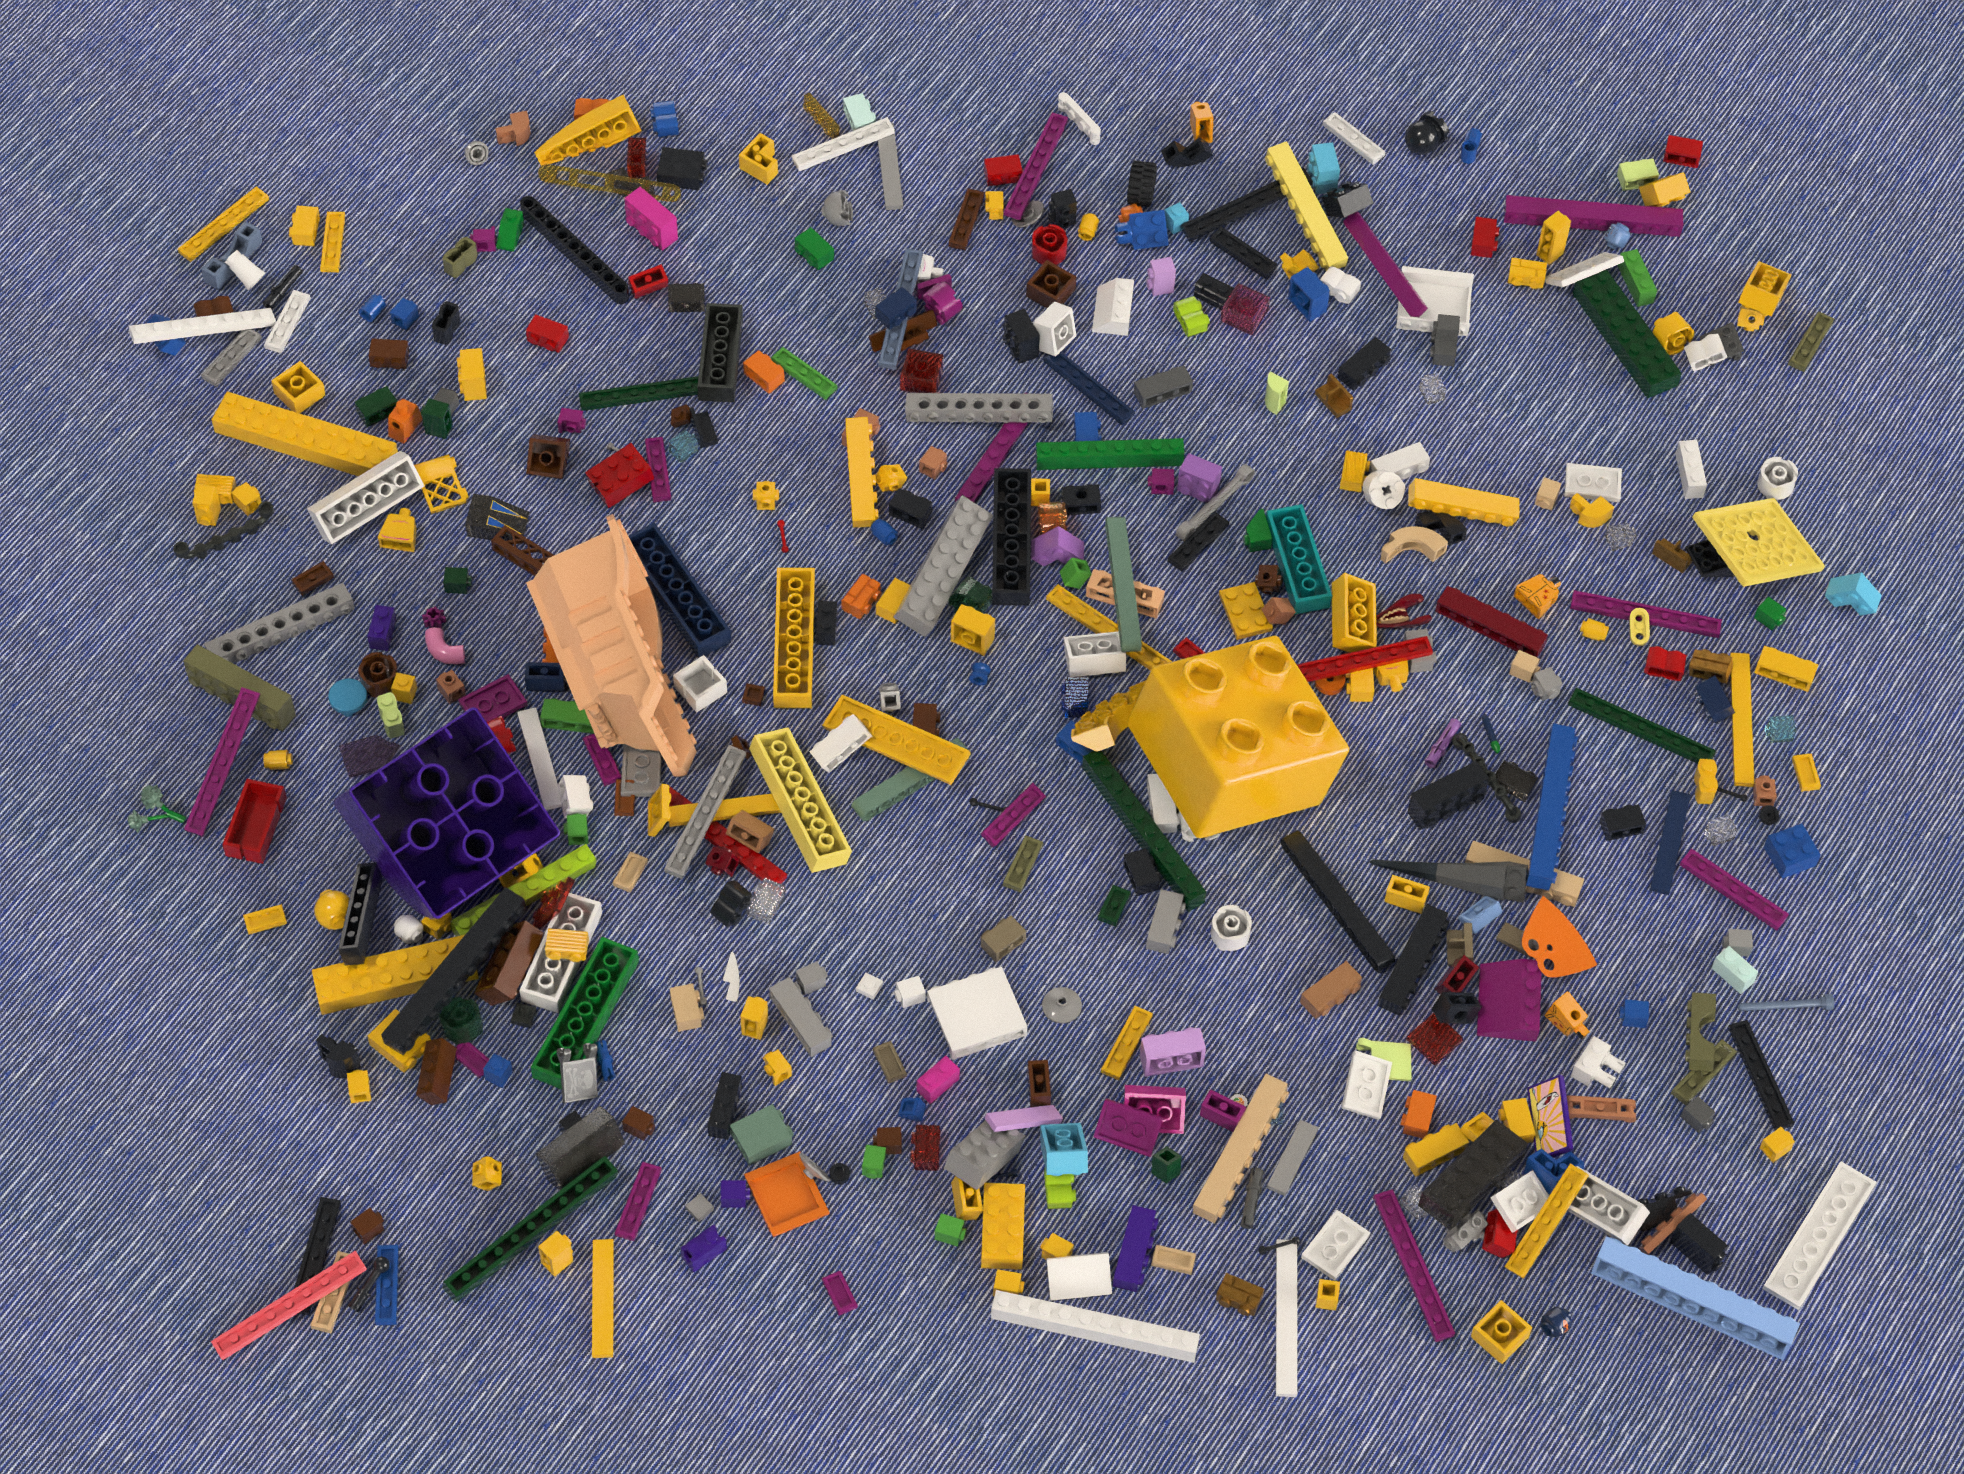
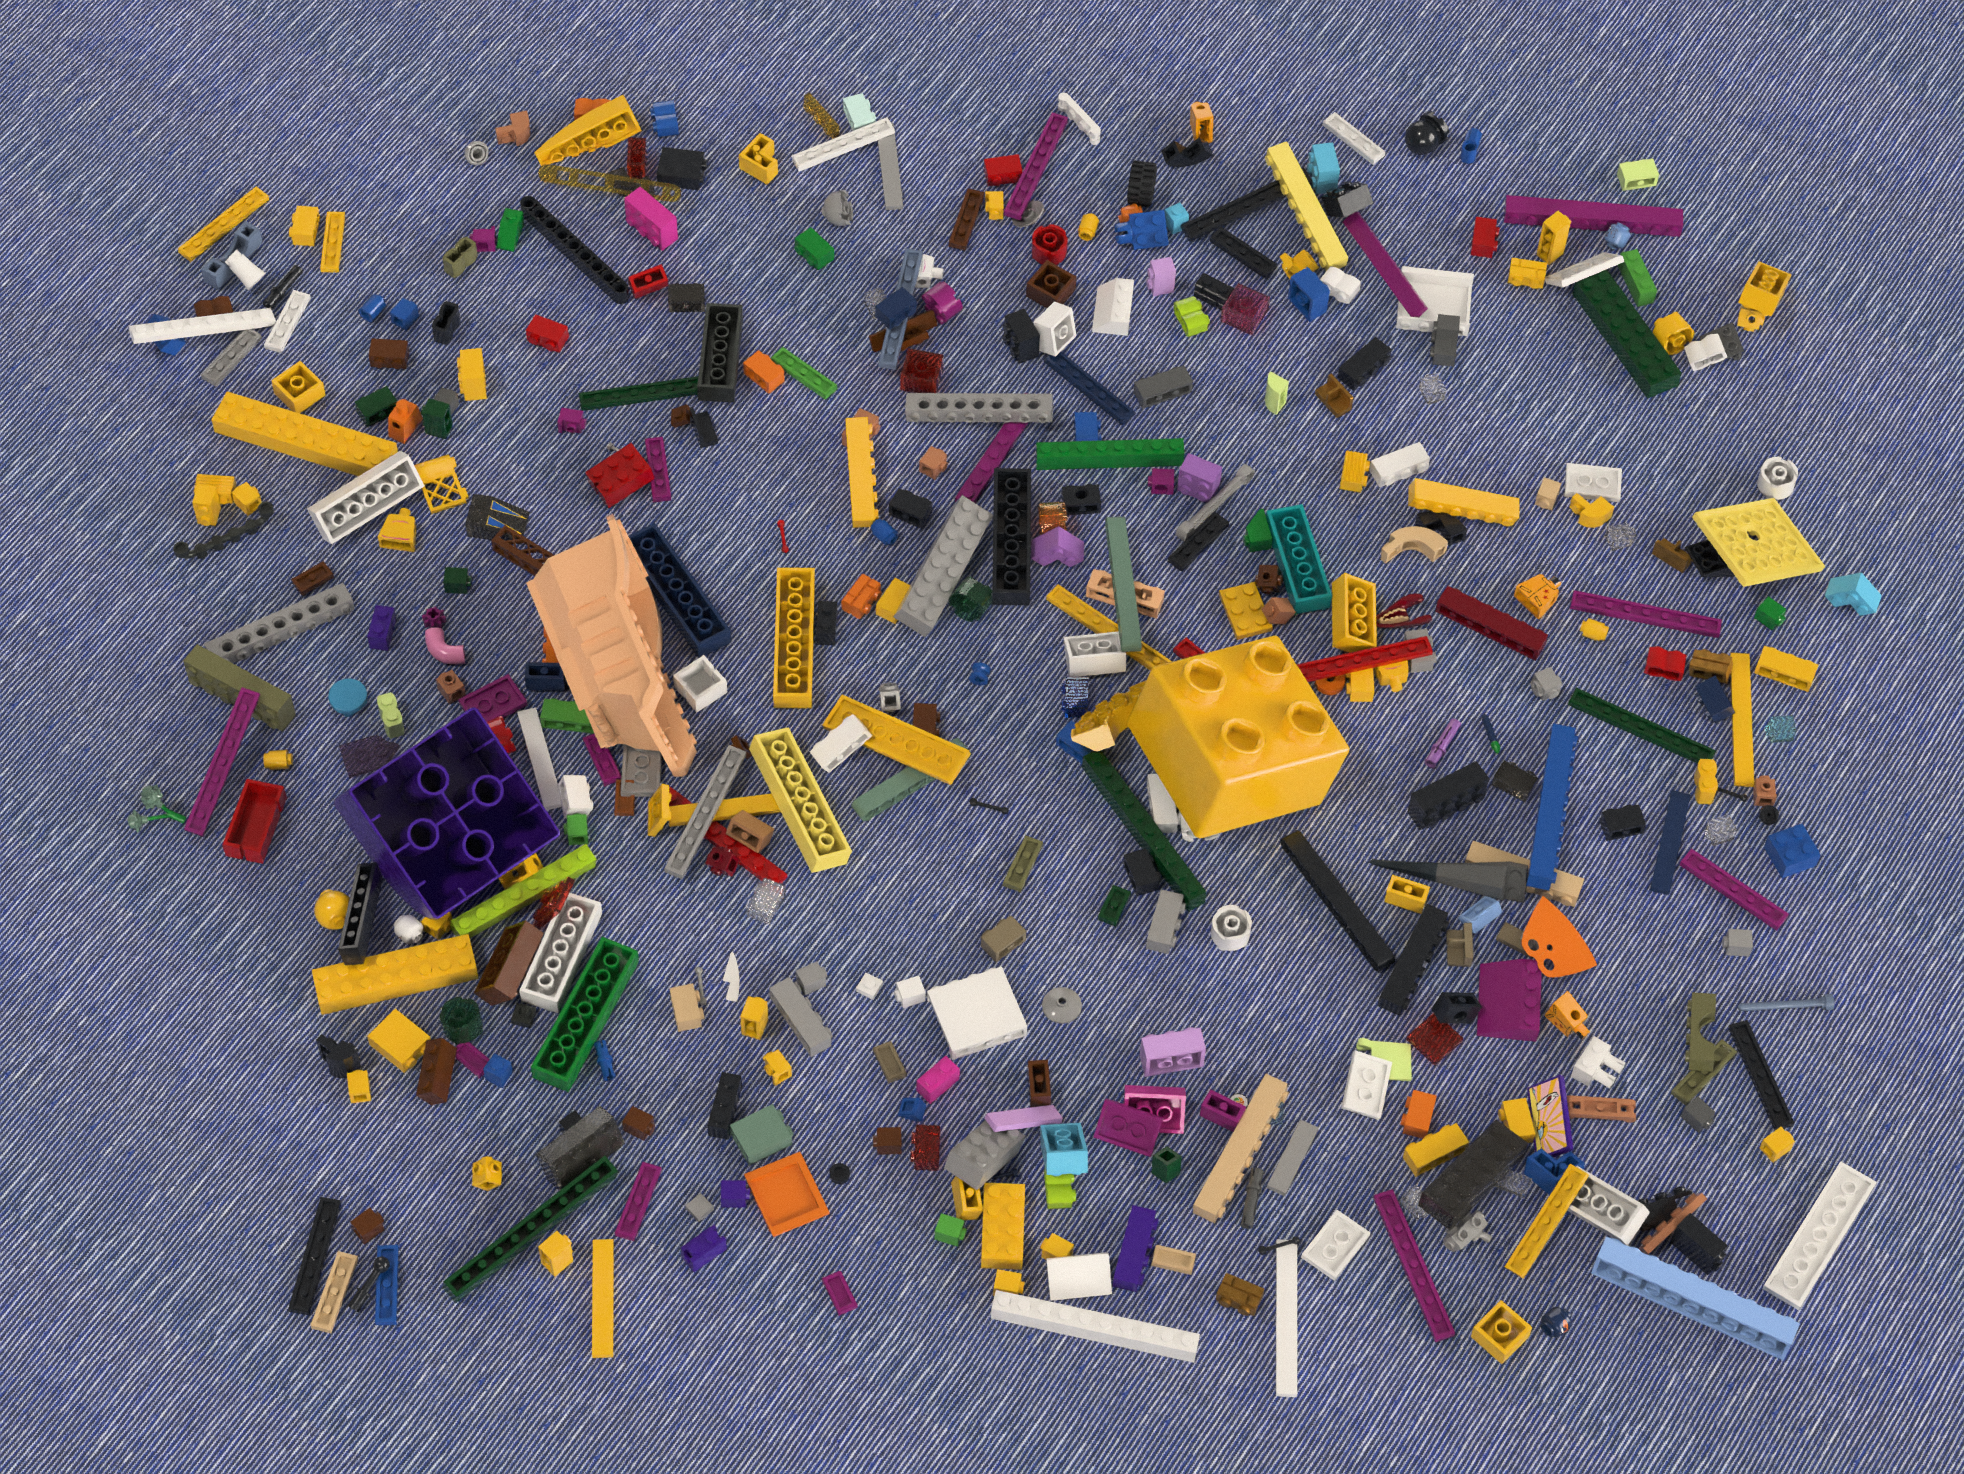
(265, 919): yellow plate -> none
(288, 1305): coral plate -> none
(377, 673): reddish brown brick -> none
(404, 687): yellow brick -> none
(454, 971): black brick -> none
(547, 456): reddish brown slope -> none
(566, 944): yellow brick -> none
(579, 1075): flag -> none
(630, 872): tan tile -> none
(683, 445): clear light blue brick -> none
(731, 903): black brick -> none
(753, 694): reddish brown tile -> none
(765, 495): yellow brick -> none
(812, 1169): light grey dish -> none
(874, 1161): bright green brick -> none
(890, 477): yellow brick -> none
(923, 287): magenta tile -> none
(973, 629): yellow brick -> none
(1013, 815): magenta tile -> none
(1040, 491): yellow brick -> none
(1063, 208): black brick -> none
(1075, 573): bright green brick -> none
(1126, 1042): yellow tile -> none
(1327, 1294): yellow brick -> none
(1331, 990): medium nougat brick -> none
(1393, 487): white brick -> none
(1457, 975): dark red brick -> none
(1476, 1126): yellow plate -> none
(1498, 1236): red brick -> none
(1512, 812): pearl dark grey bar -> none
(1521, 1201): white plate -> none
(1524, 666): tan brick -> none
(1634, 1013): blue brick -> none
(1639, 628): light yellow plate -> none
(1665, 190): yellow brick -> none
(1683, 151): red brick -> none
(1691, 469): white brick -> none
(1734, 970): light aqua brick -> none
(1806, 772): yellow tile -> none
(1811, 341): olive tile -> none

